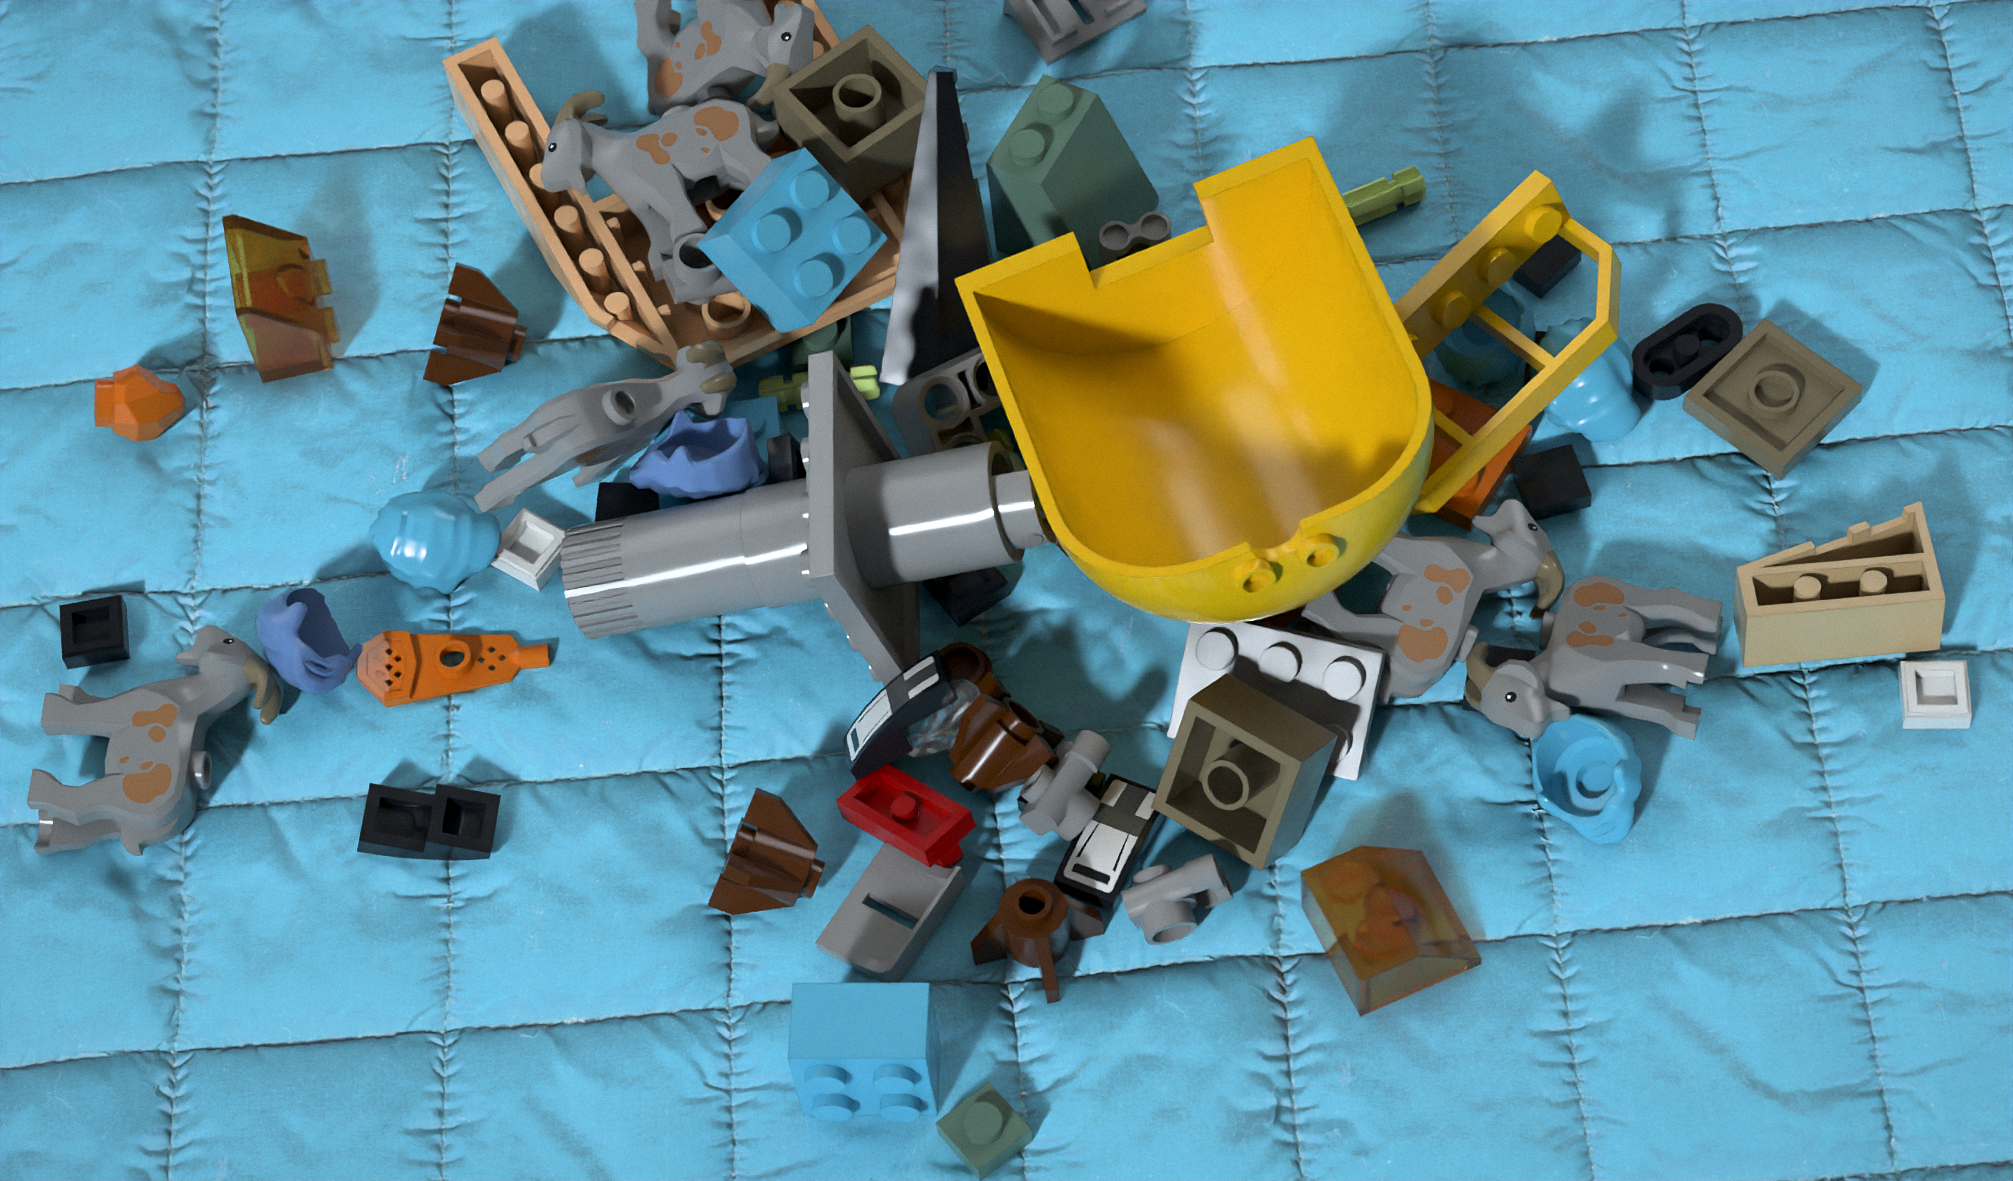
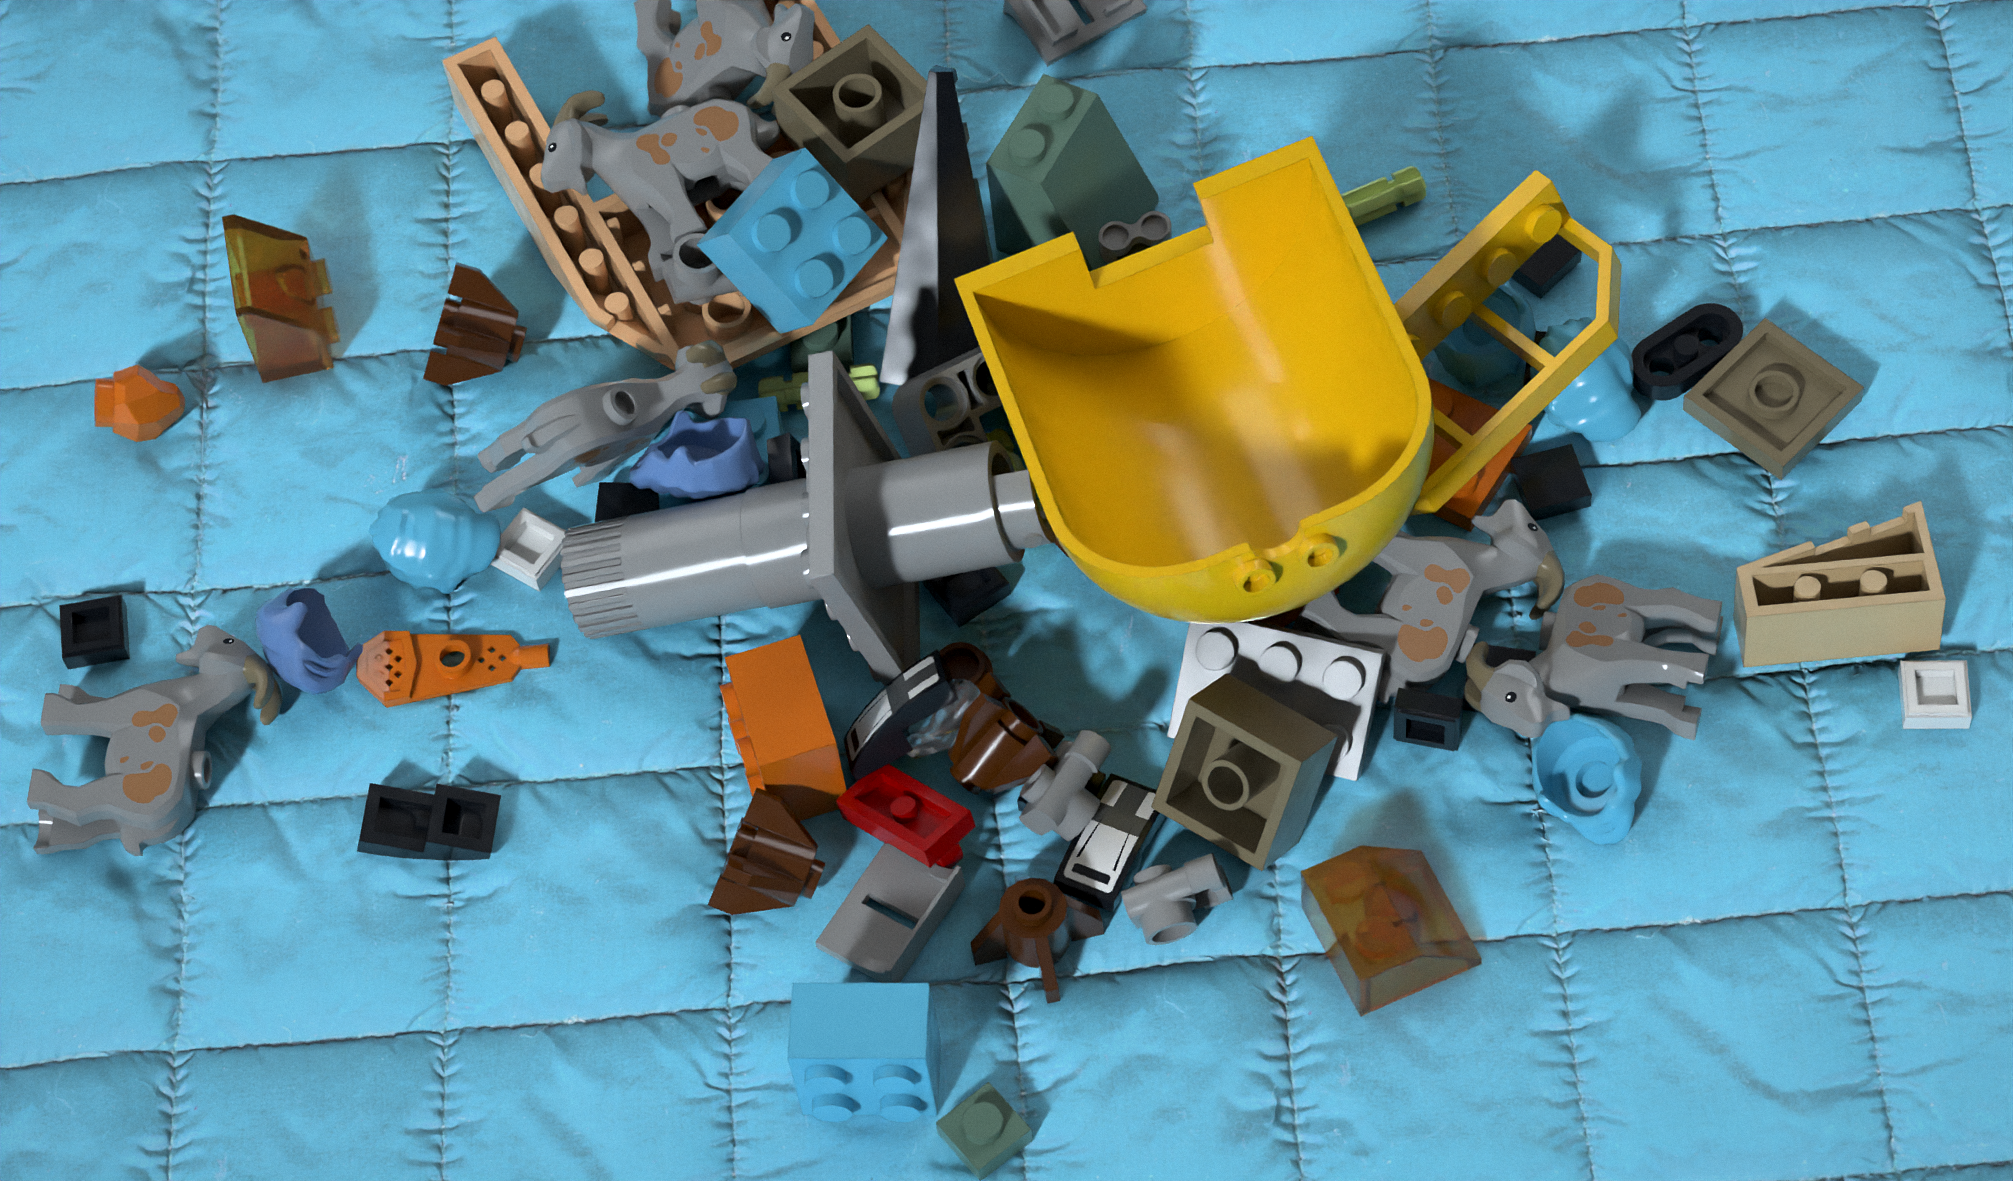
(783, 727): none -> orange brick
(1428, 719): none -> black tile

